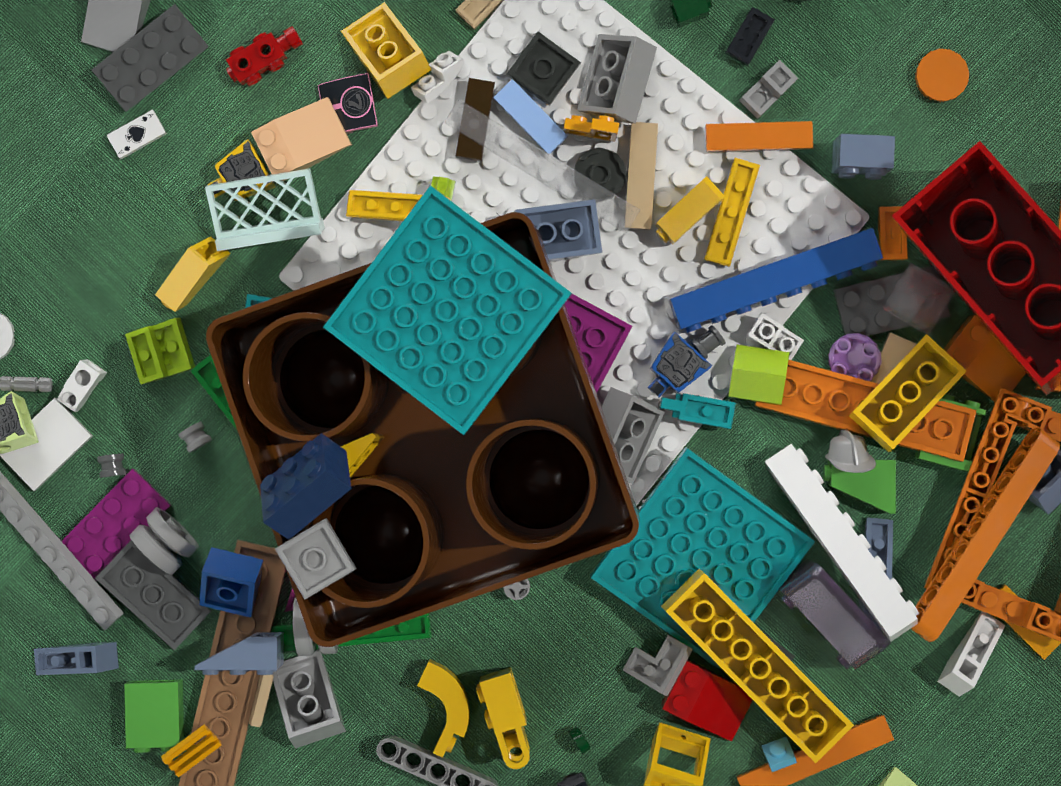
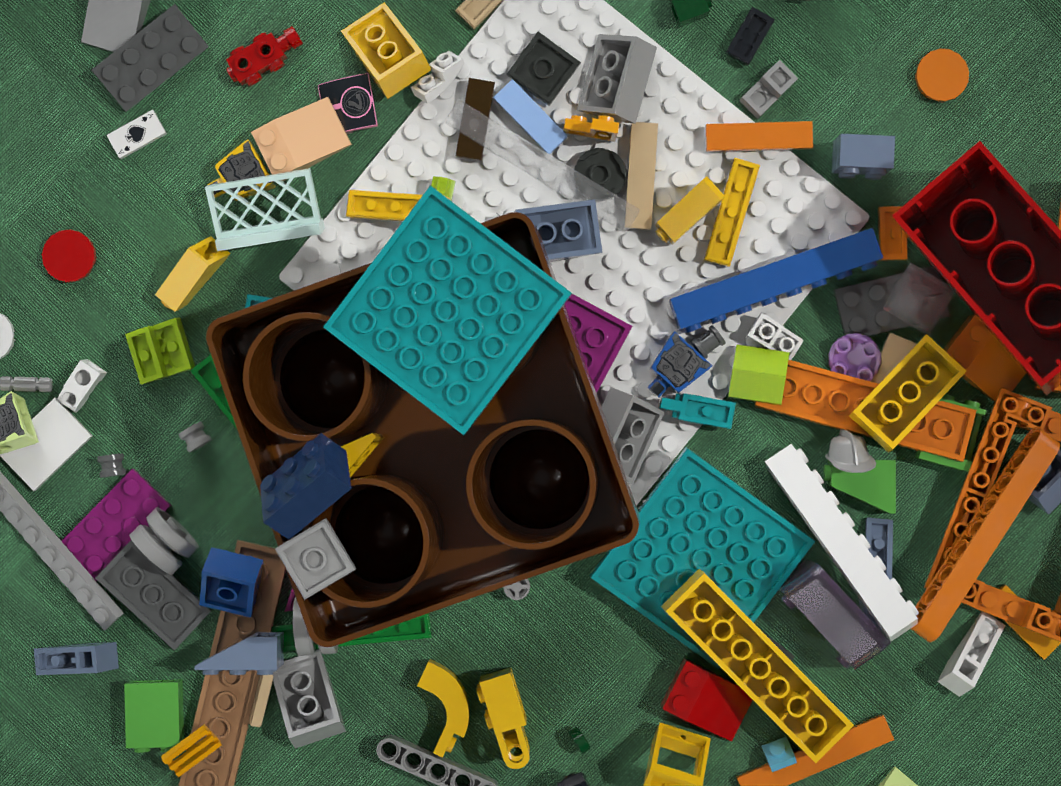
(69, 256): none -> red tile
(661, 671): light grey plate -> none

